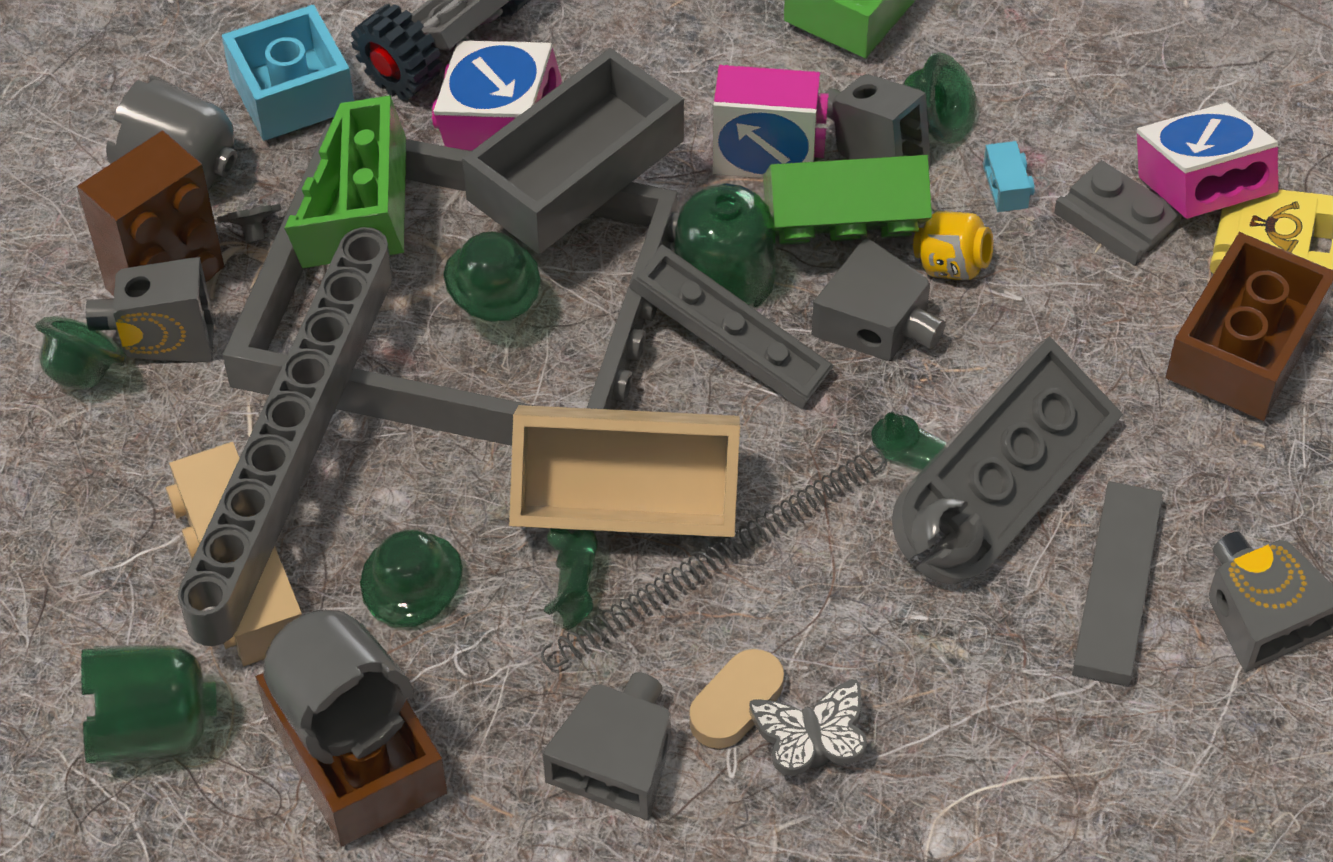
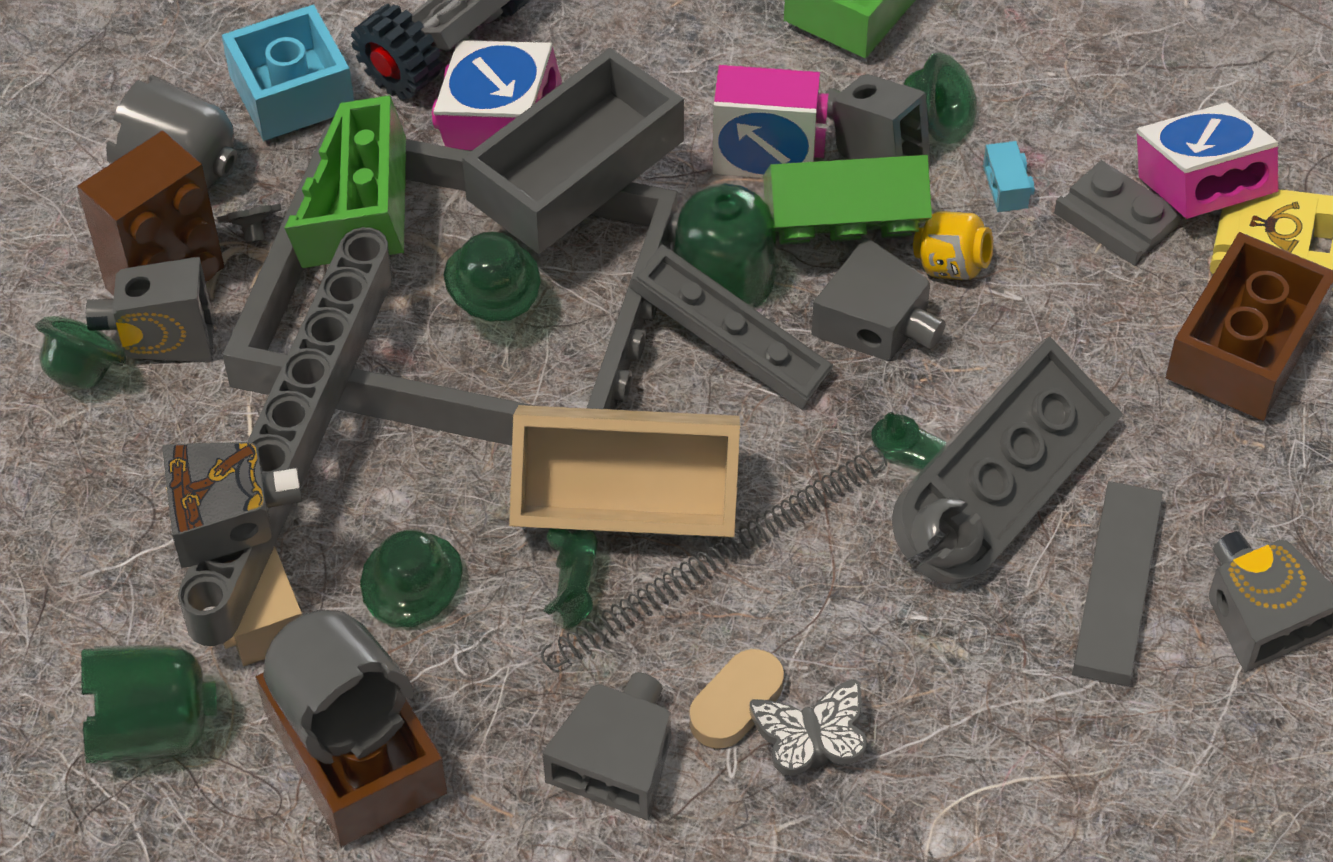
(222, 498): none -> torso

